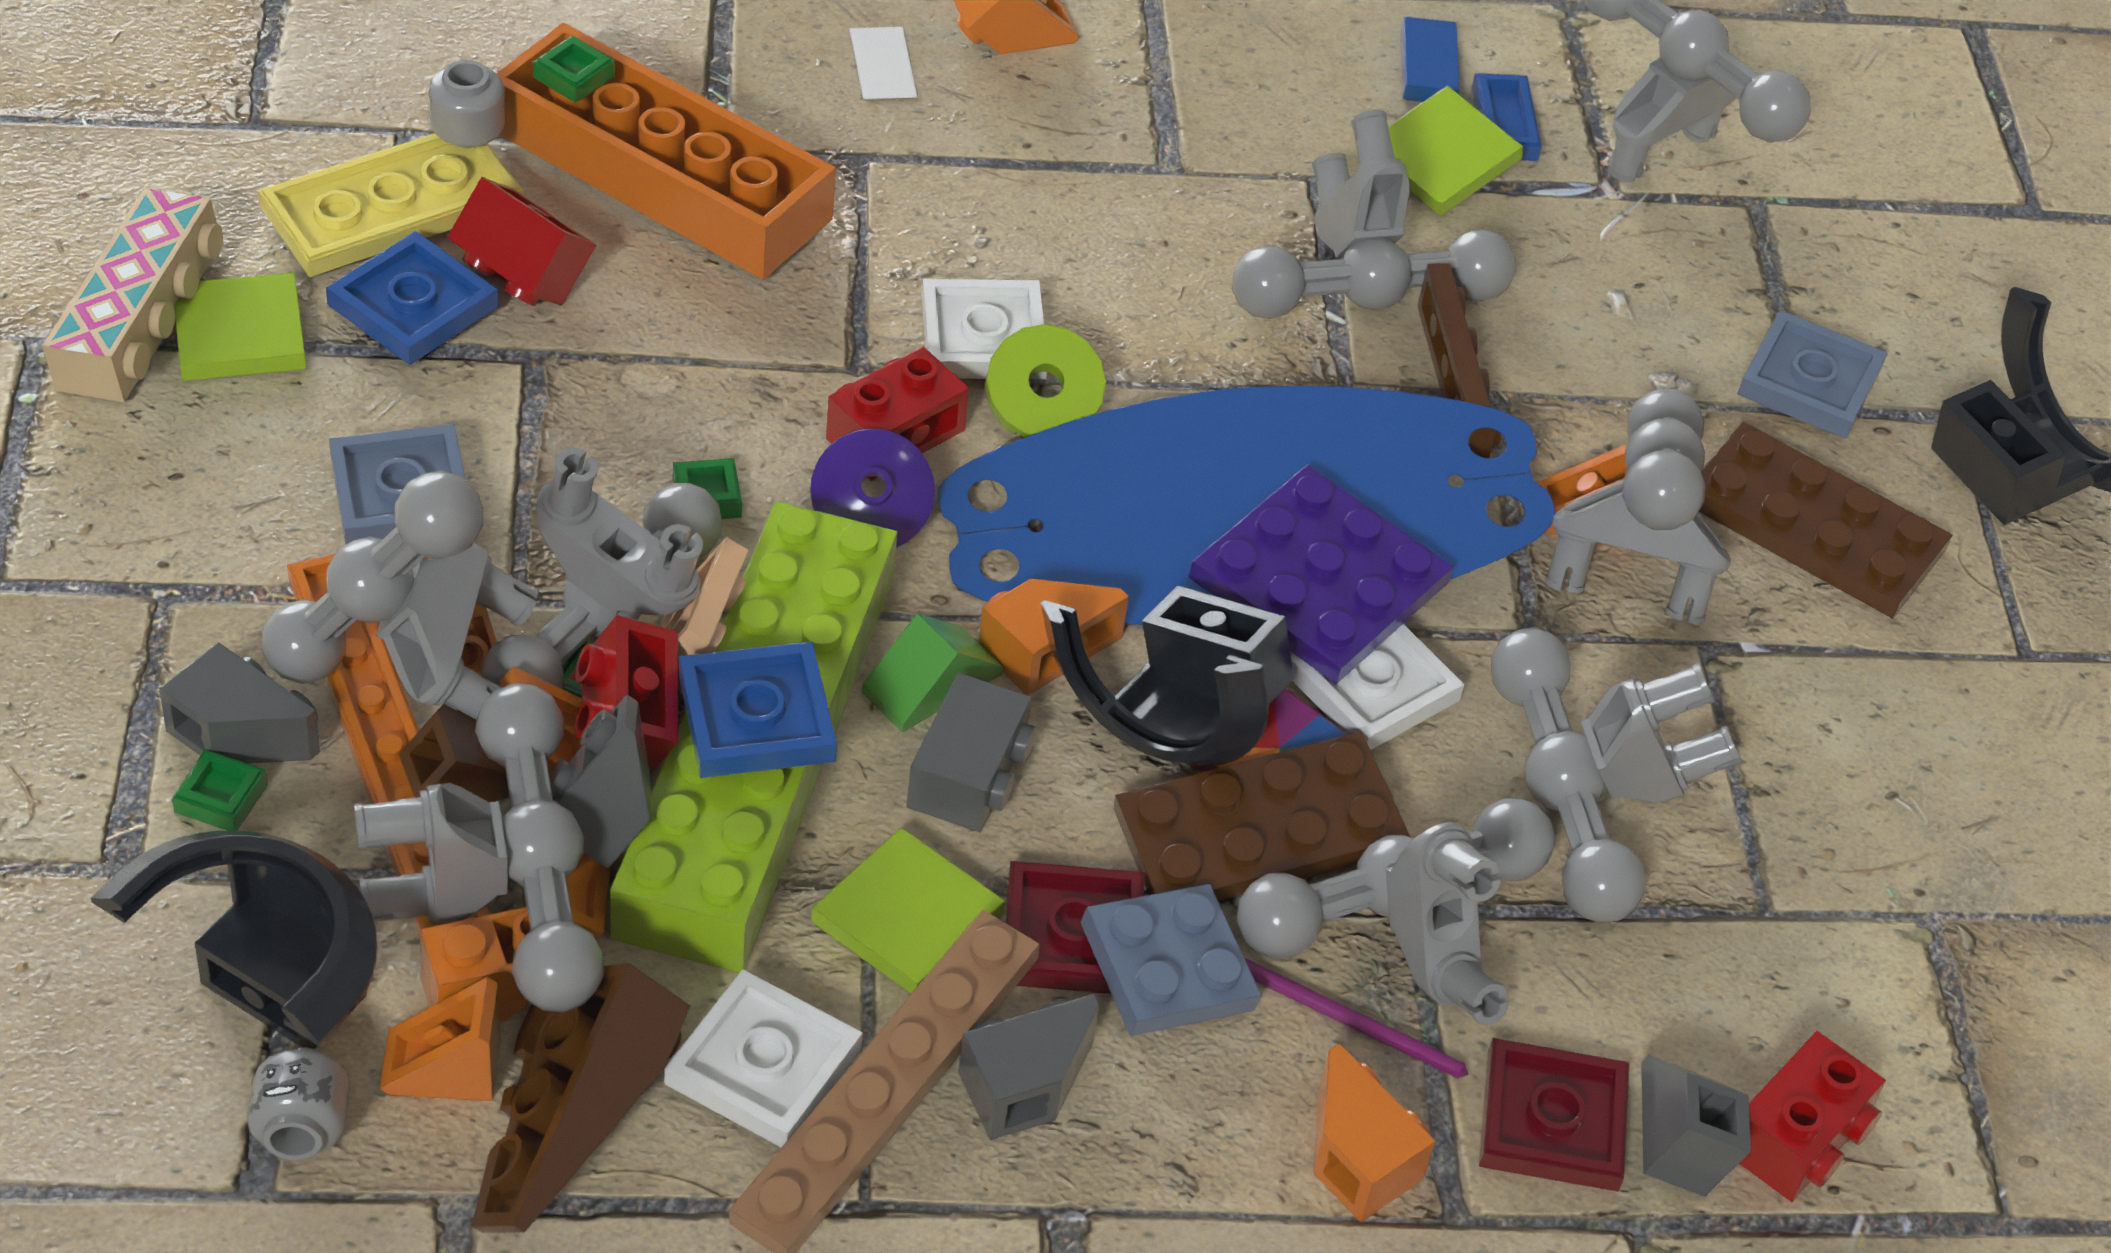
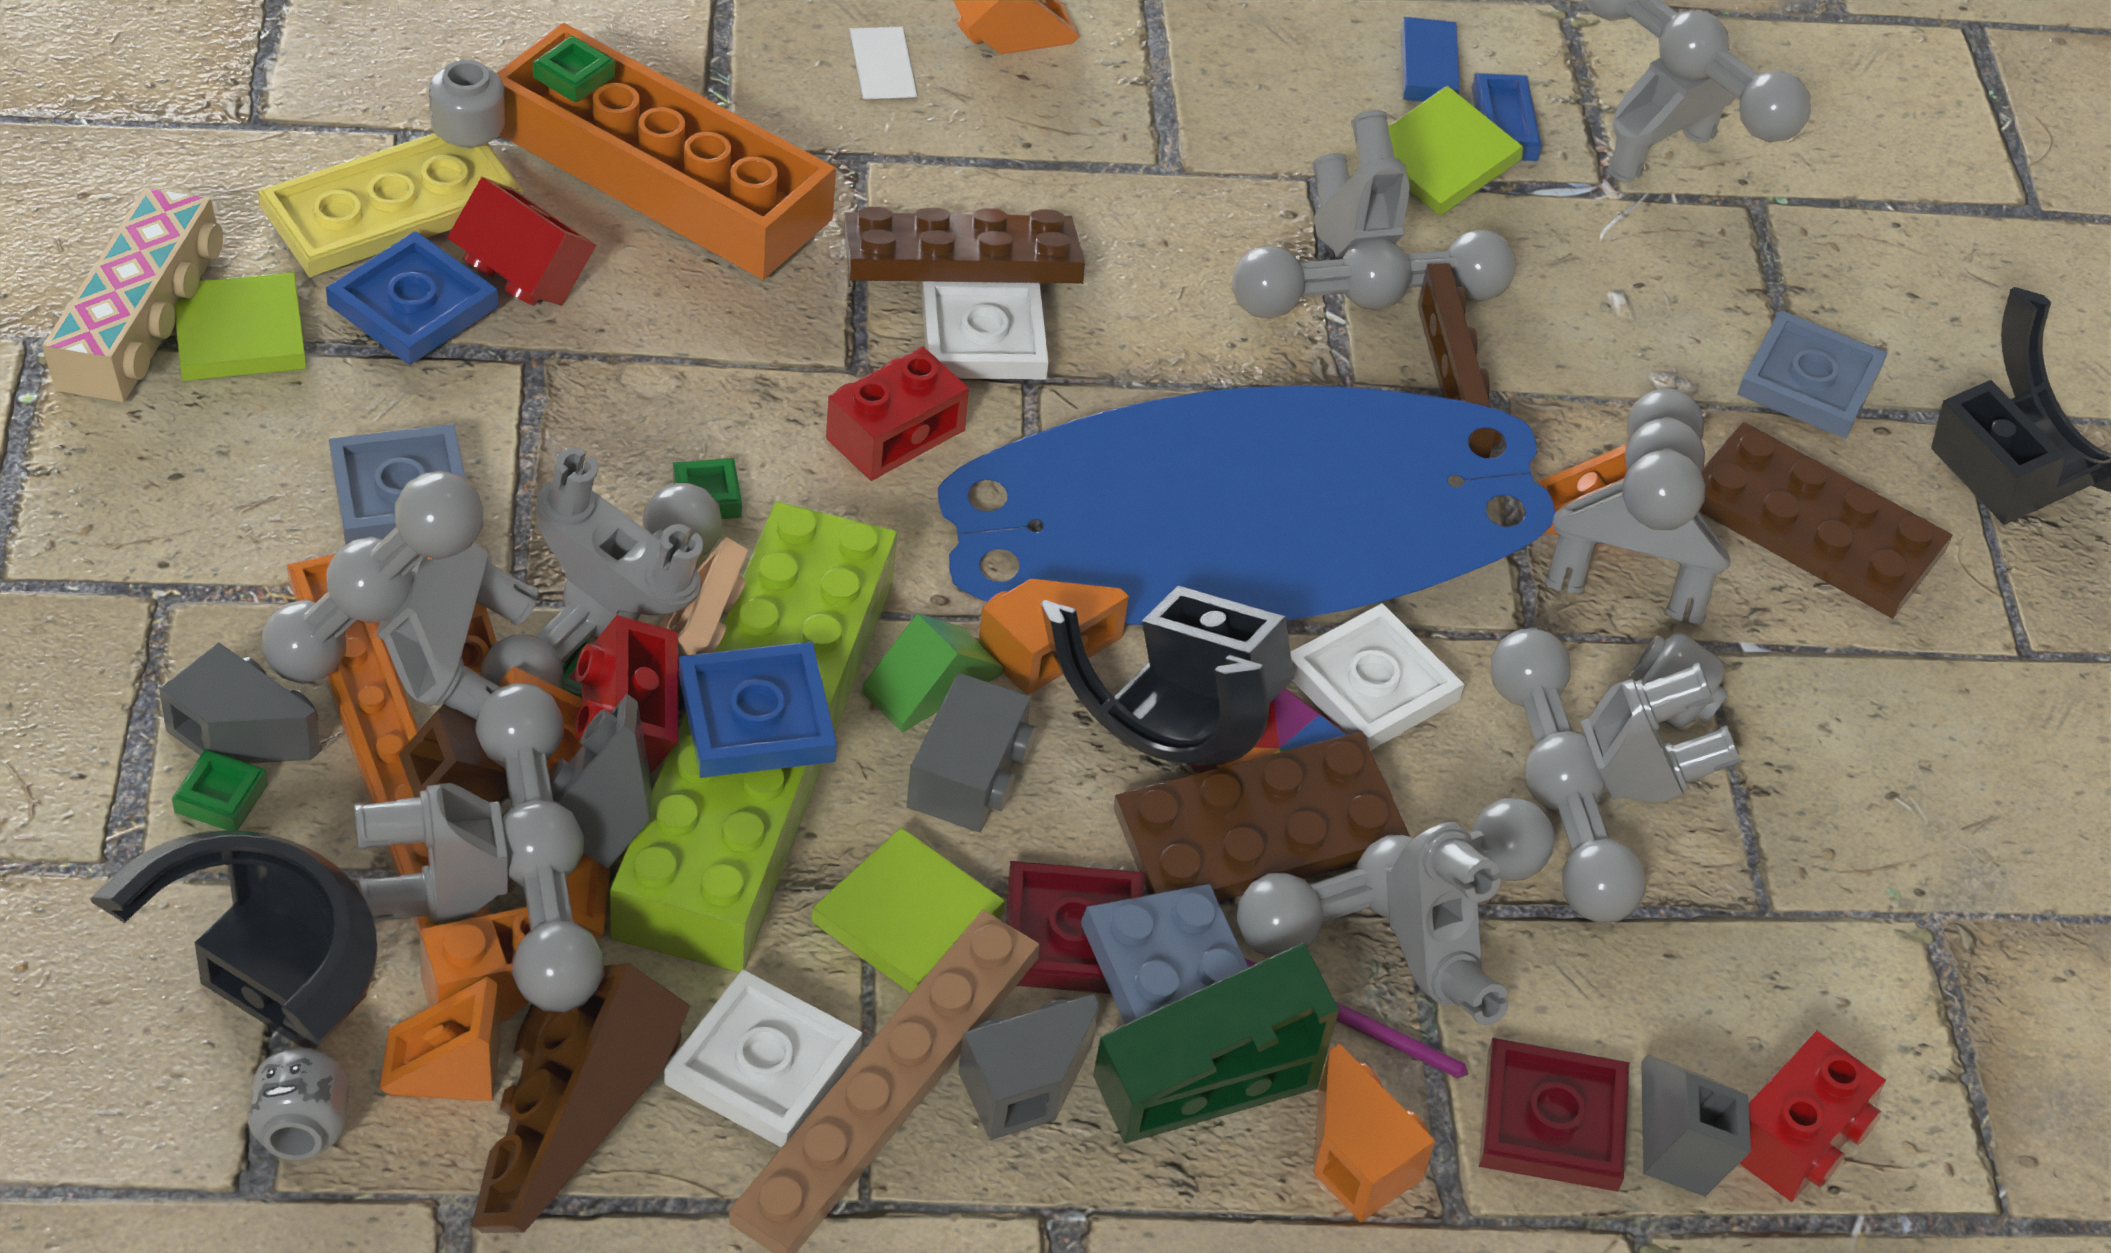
(882, 454): dark purple dish -> none
(962, 246): none -> reddish brown plate
(1043, 350): lime tile -> none
(1220, 1048): none -> dark green wedge
(1326, 567): dark purple plate -> none
(1677, 654): none -> light grey head

